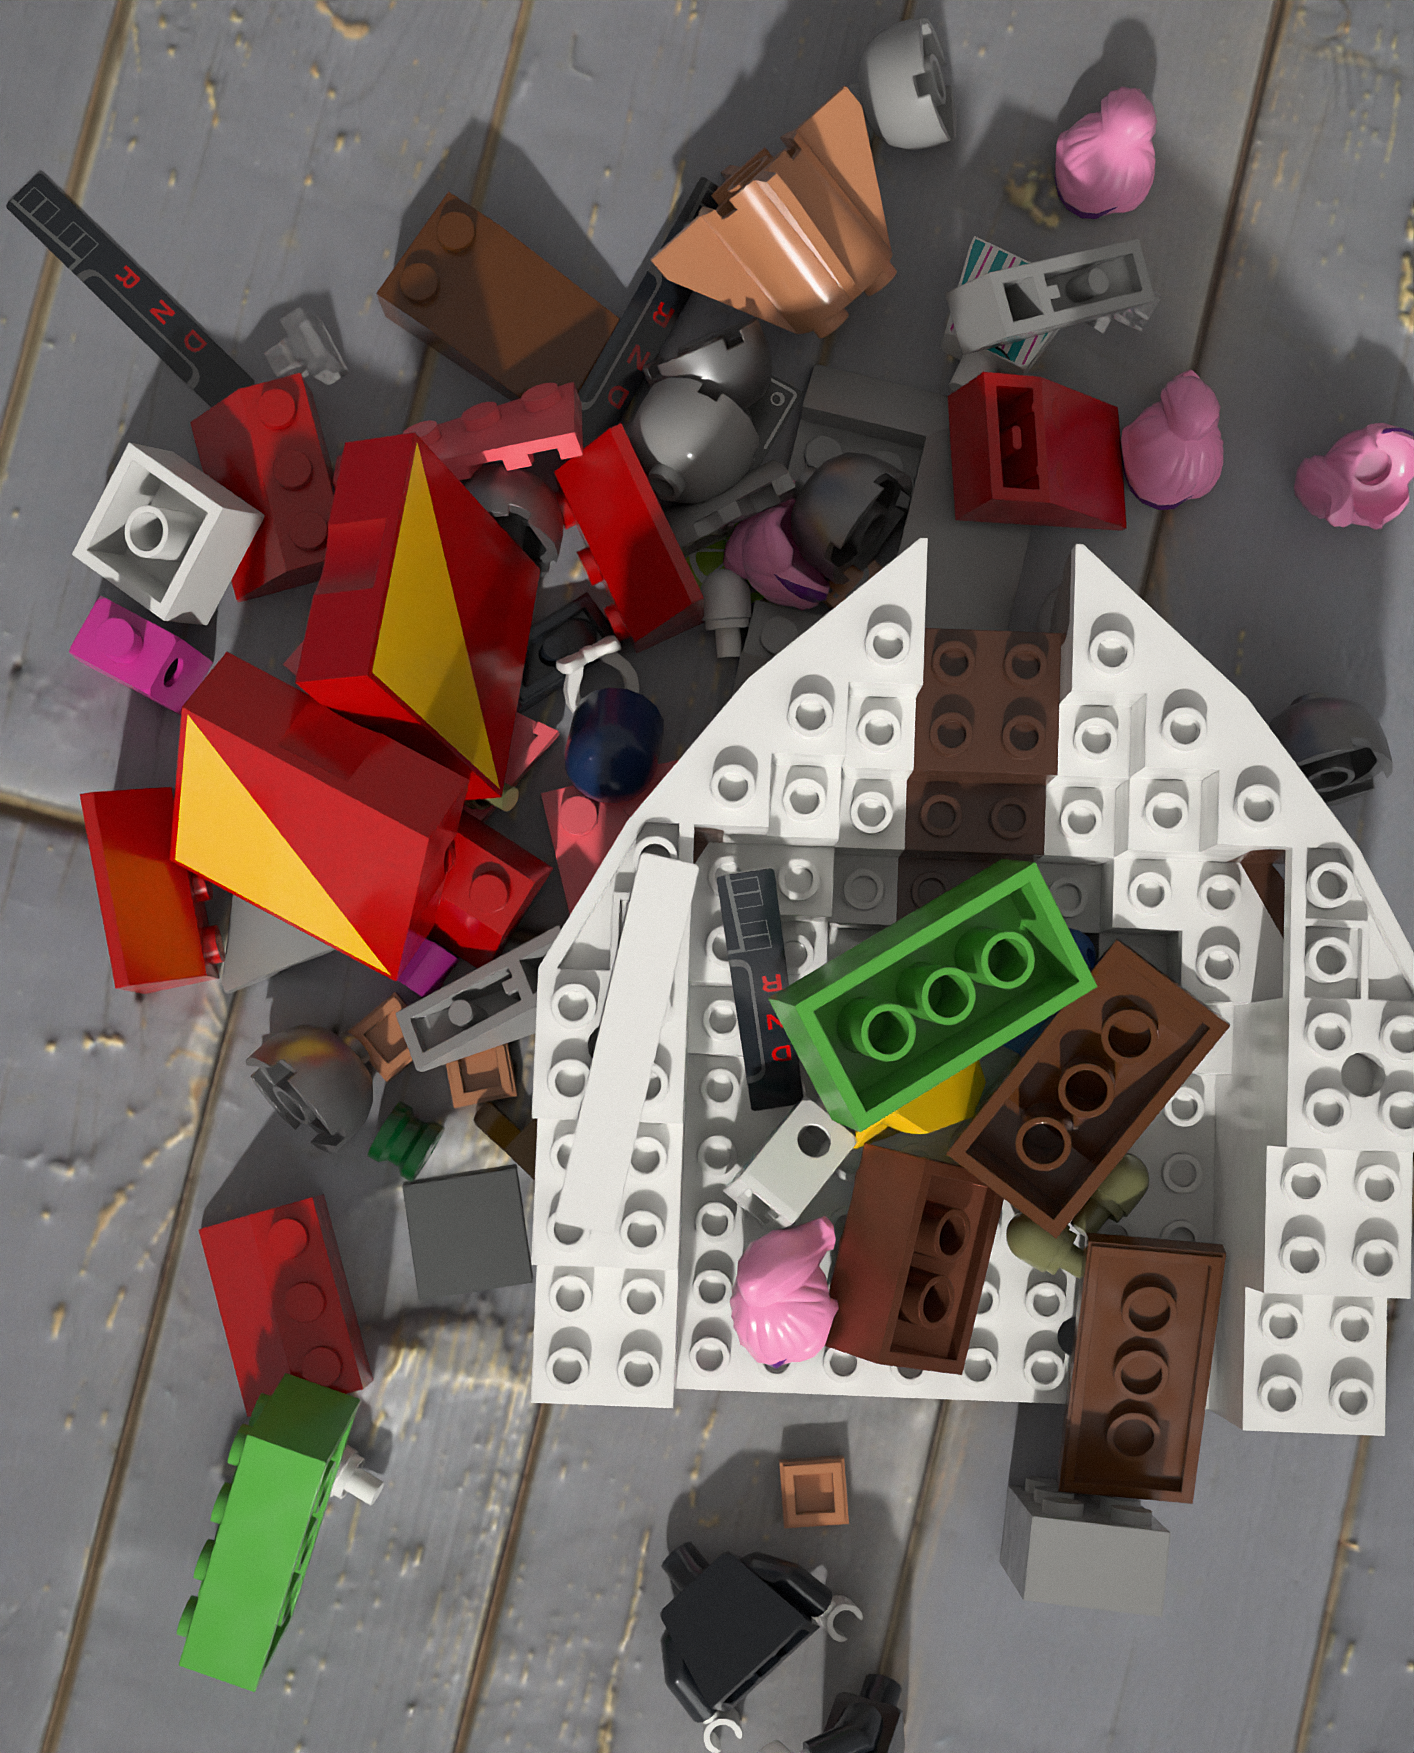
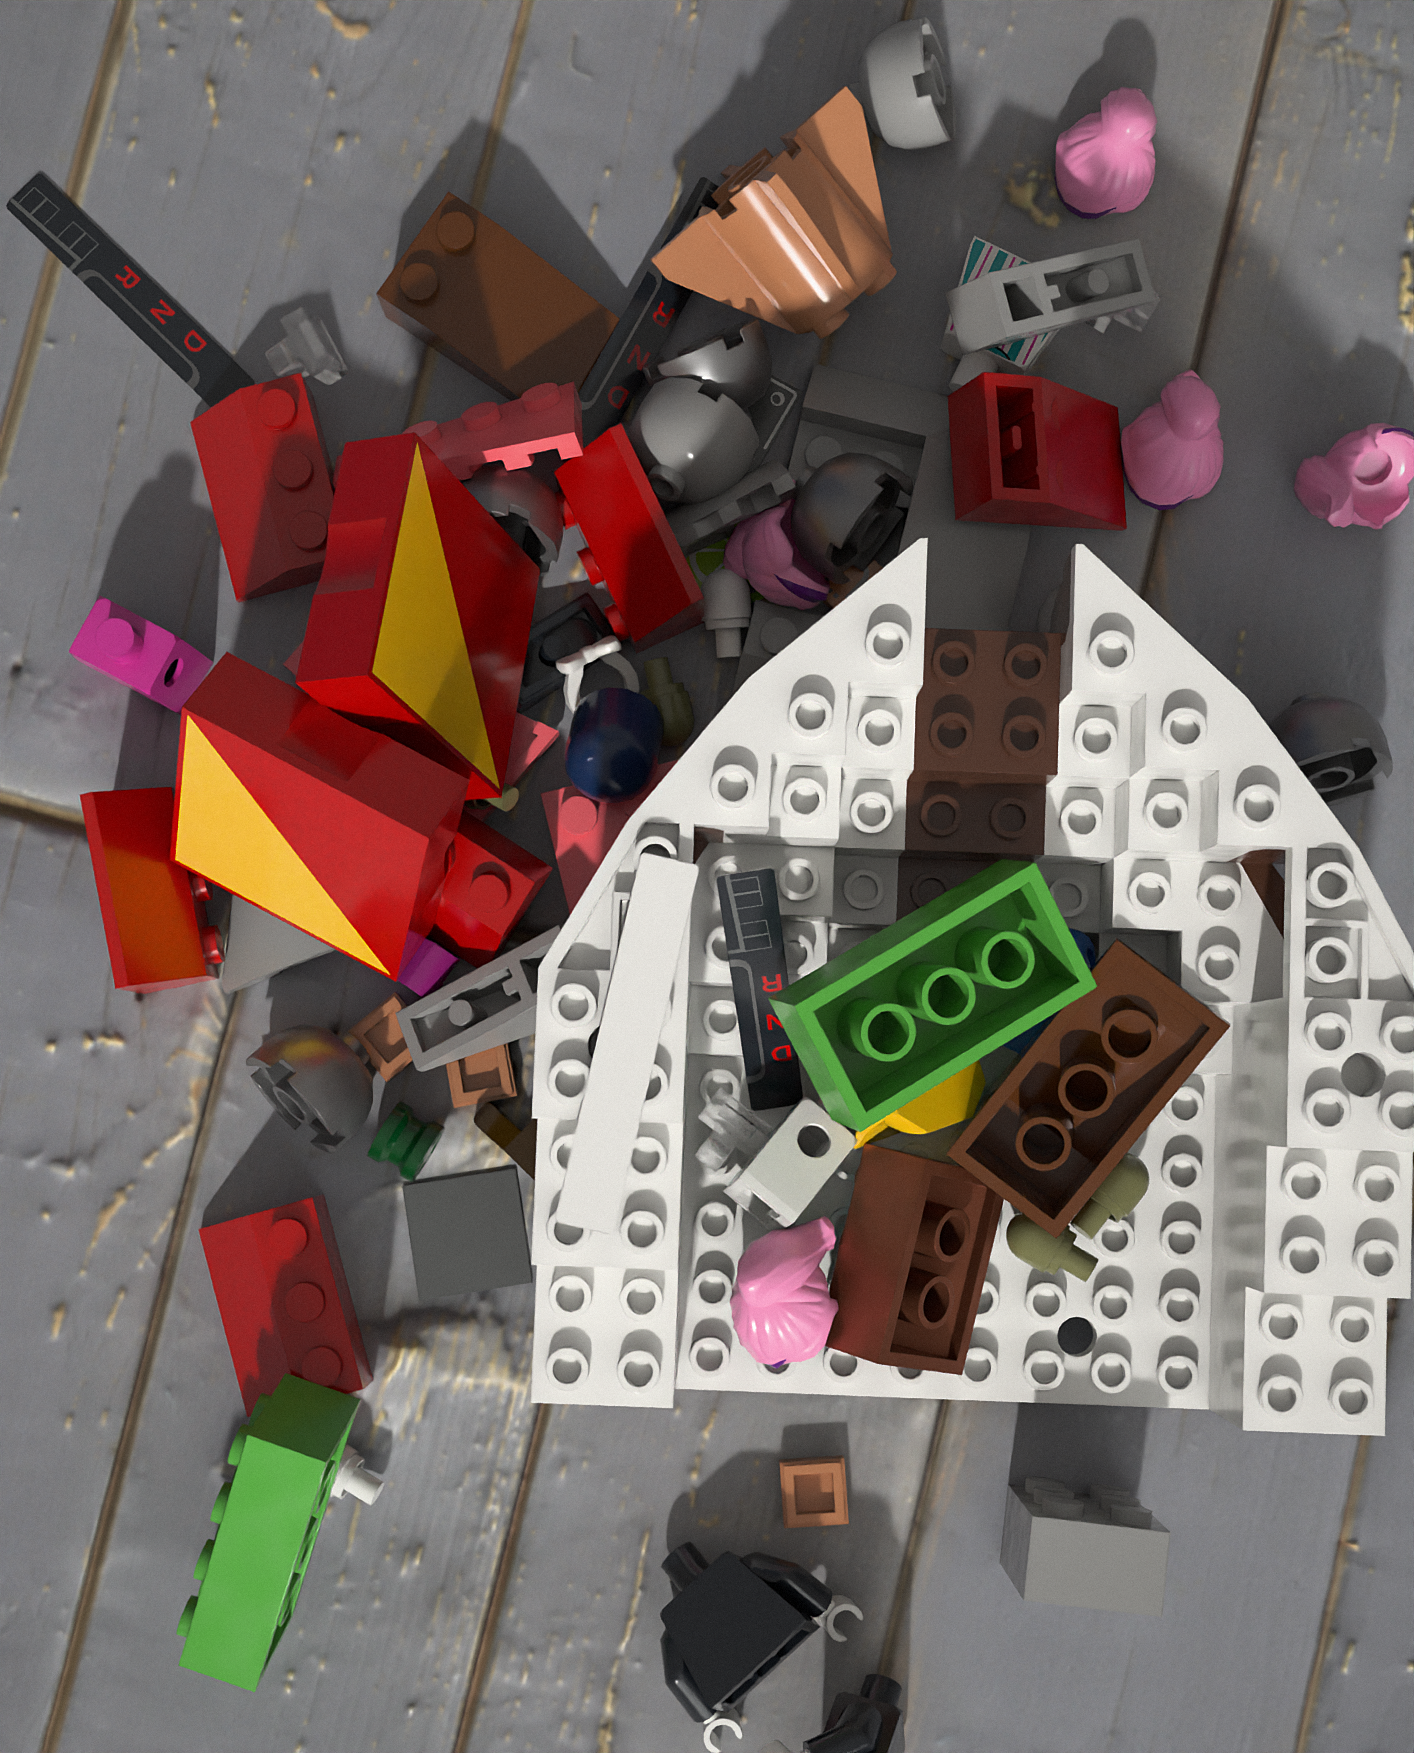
(167, 535): white brick -> none
(670, 700): none -> olive cylinder
(732, 1127): none -> clear tile
(1140, 1367): reddish brown tile -> none

